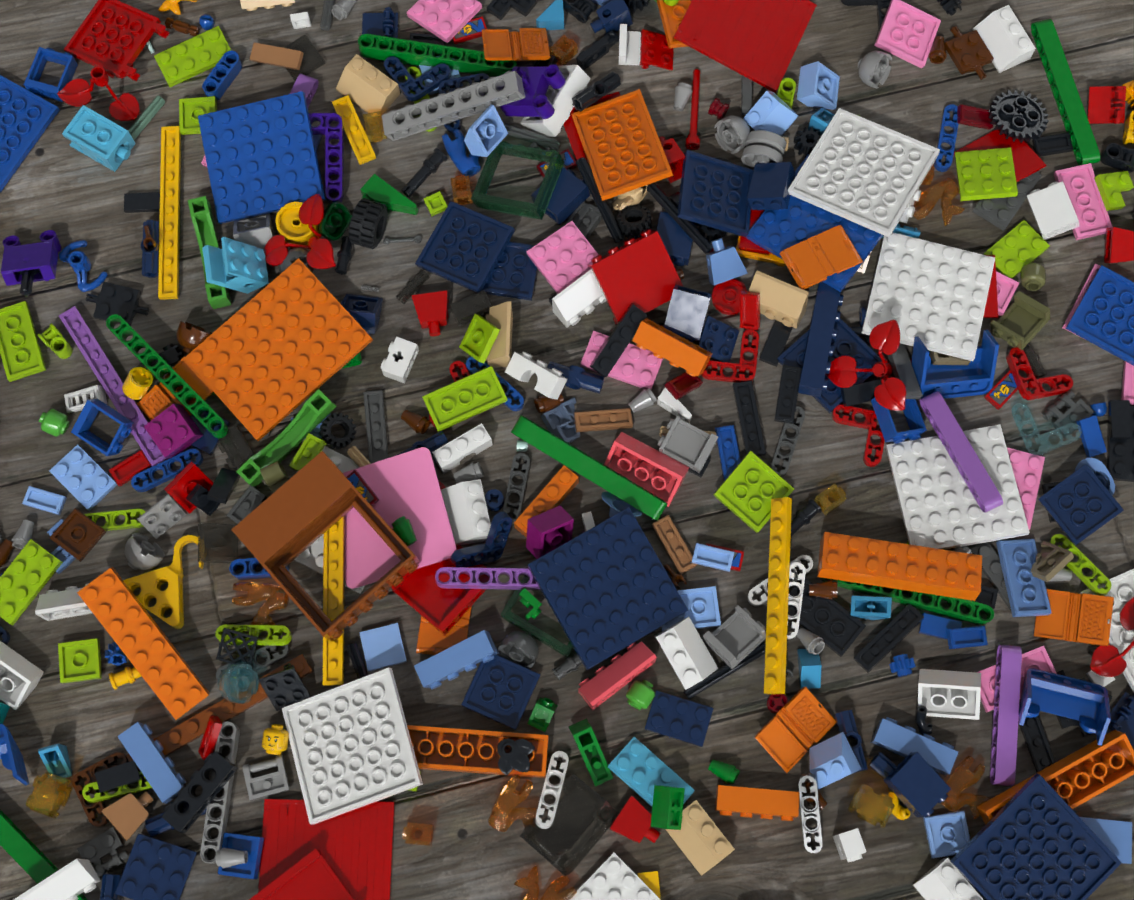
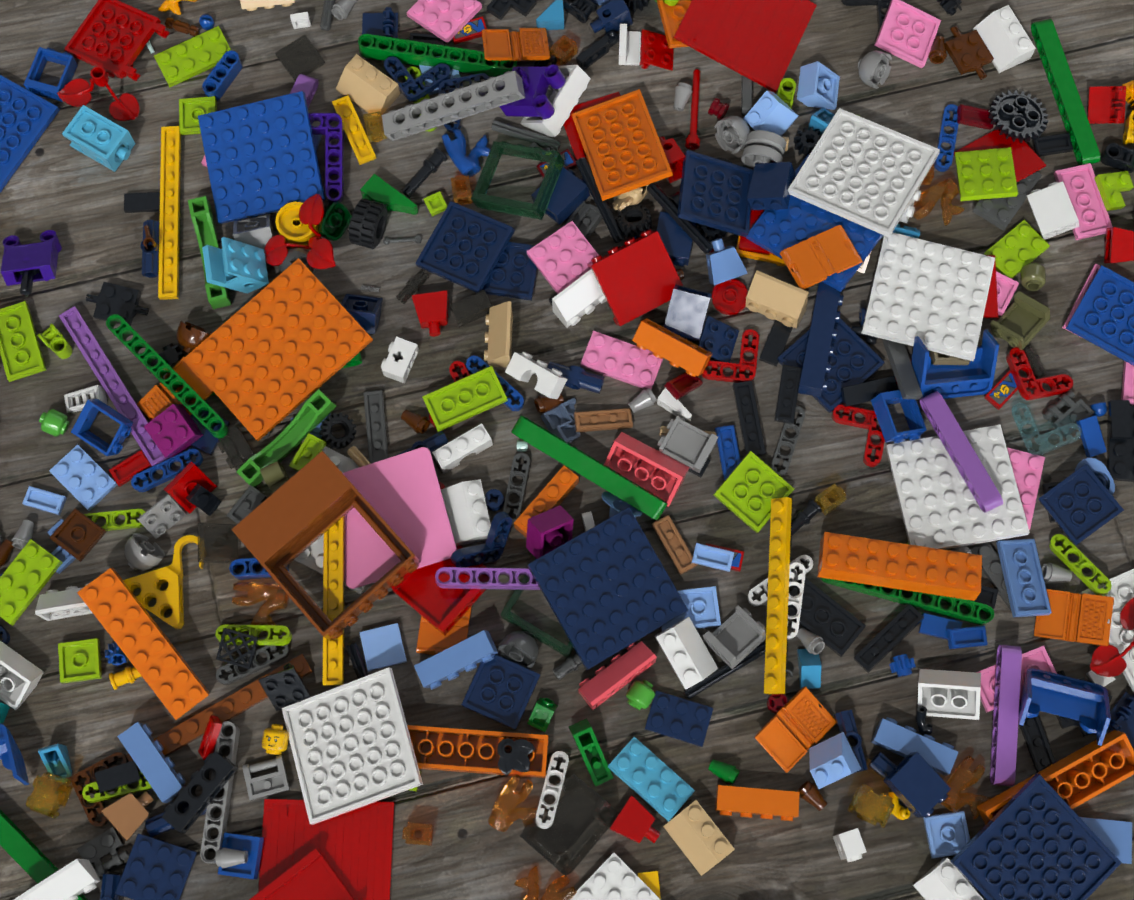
(81, 265): blue piece -> none
(137, 383): yellow piece -> none
(146, 116): sand green axle -> none
(223, 486): black tile -> none
(238, 683): clear light blue cylinder -> none
(276, 56): medium nougat tile -> none
(344, 256): black pin -> none
(361, 485): tile -> none
(404, 530): green cone -> none
(470, 472): light grey cone -> none
(479, 338): lime plate -> none
(485, 133): light blue slope -> none
(529, 600): green bracket -> none
(602, 86): black piece -> none
(618, 340): black plate -> none
(667, 807): green hinge -> none
(676, 577): reddish brown hand -> none
(749, 310): red tile -> none
(807, 813): beam -> none
(824, 589): reddish brown cone -> none
(871, 607): dark azure slope -> none
(890, 393): red plant -> none
(1050, 561): dark tan wing -> none

